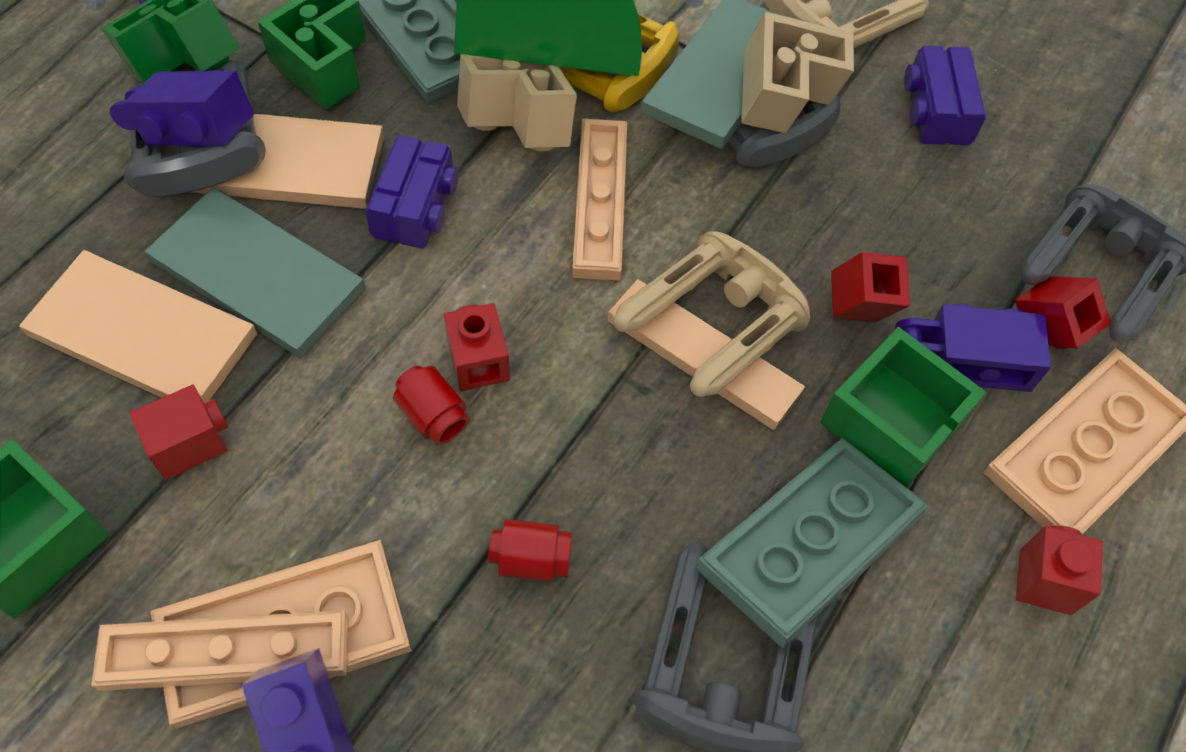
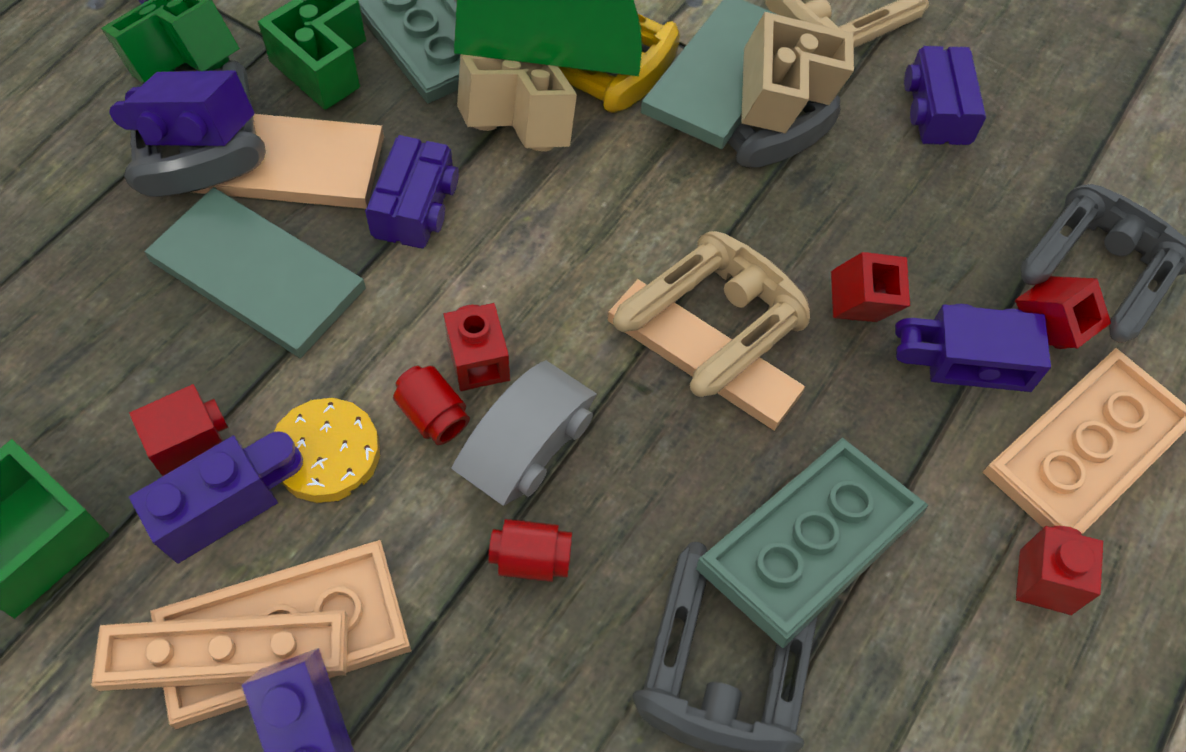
(138, 328): light nougat tile -> none
(215, 493): none -> dark purple brick
(336, 447): none -> yellow tile
(524, 432): none -> light grey brick
(600, 200): light nougat tile -> none
(901, 406): green piece -> none

